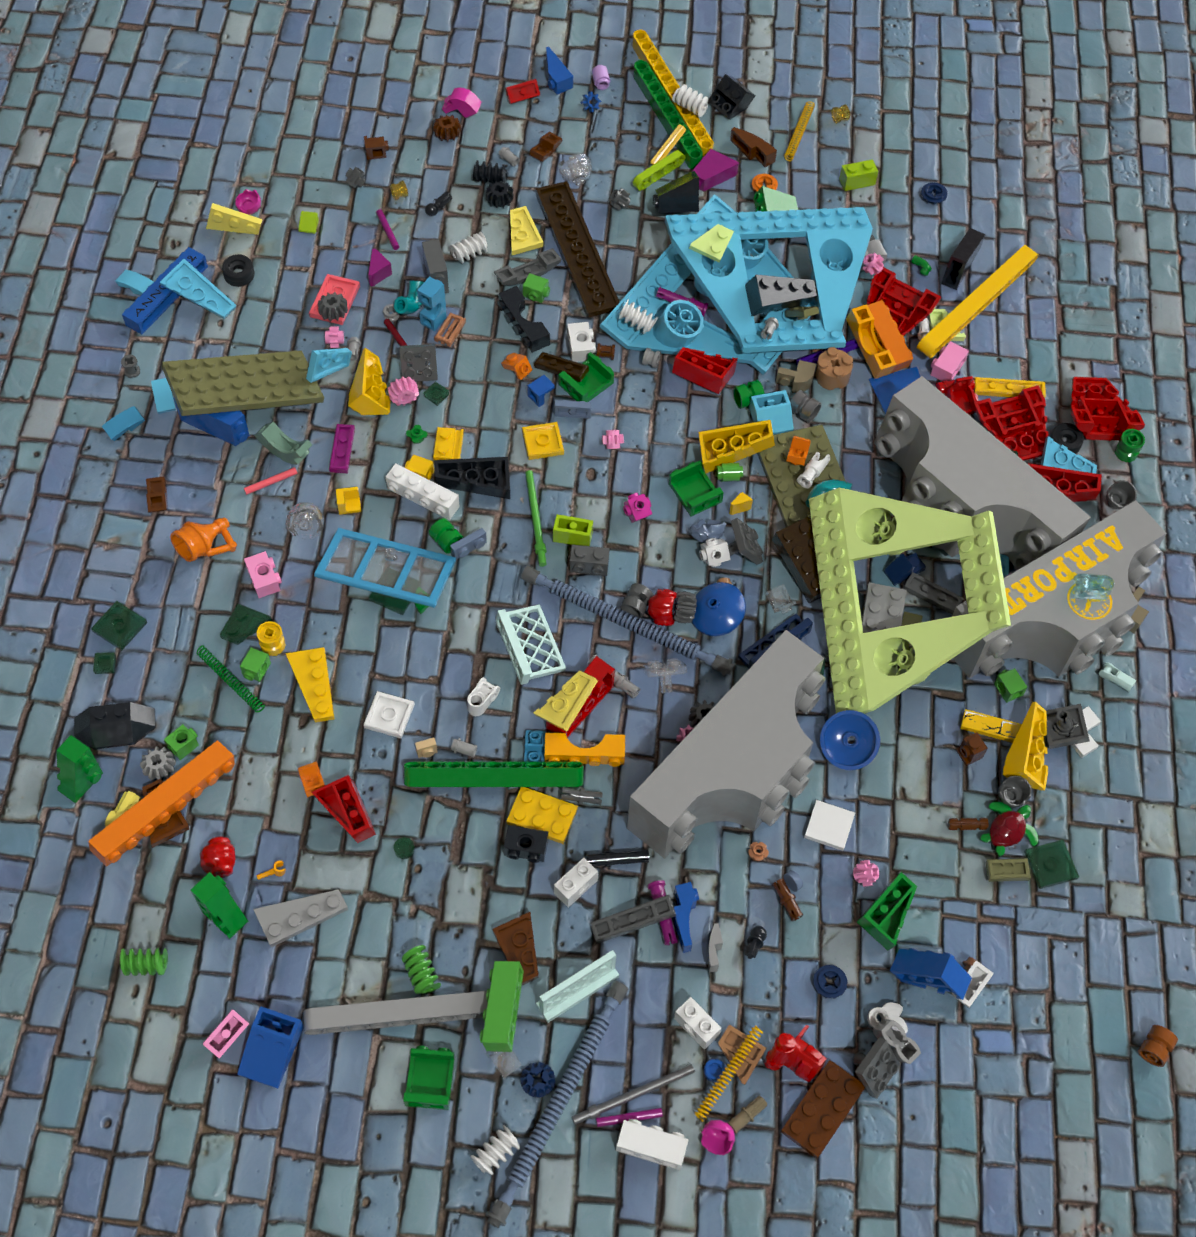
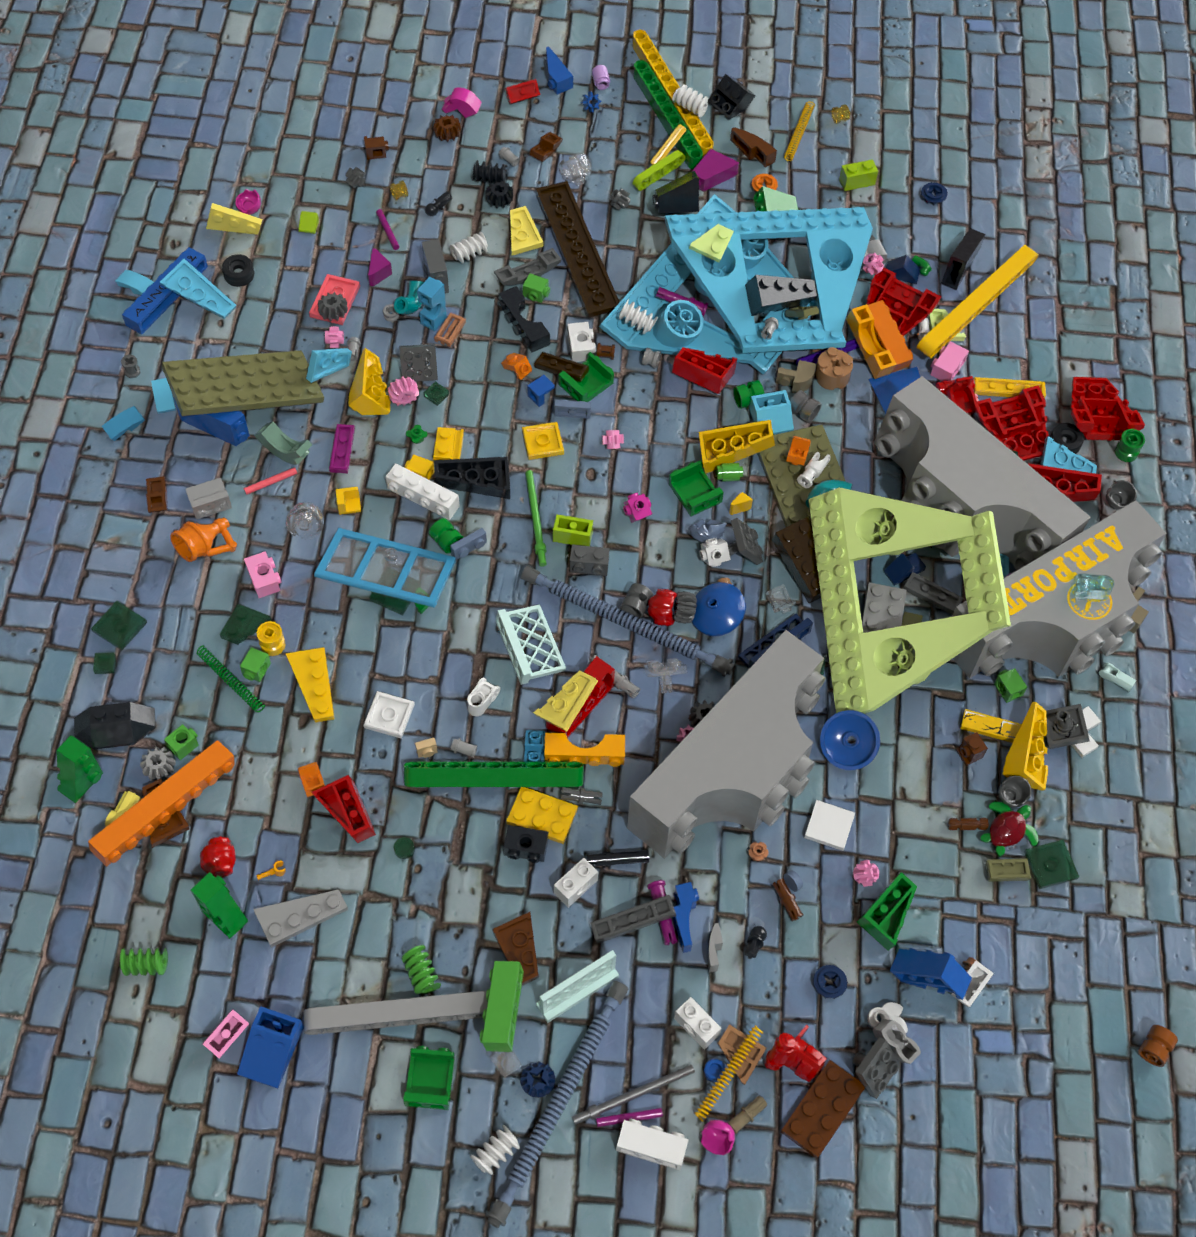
(208, 498): none -> light grey bracket
(394, 332): dark red bar -> none
(904, 268): none -> dark blue slope

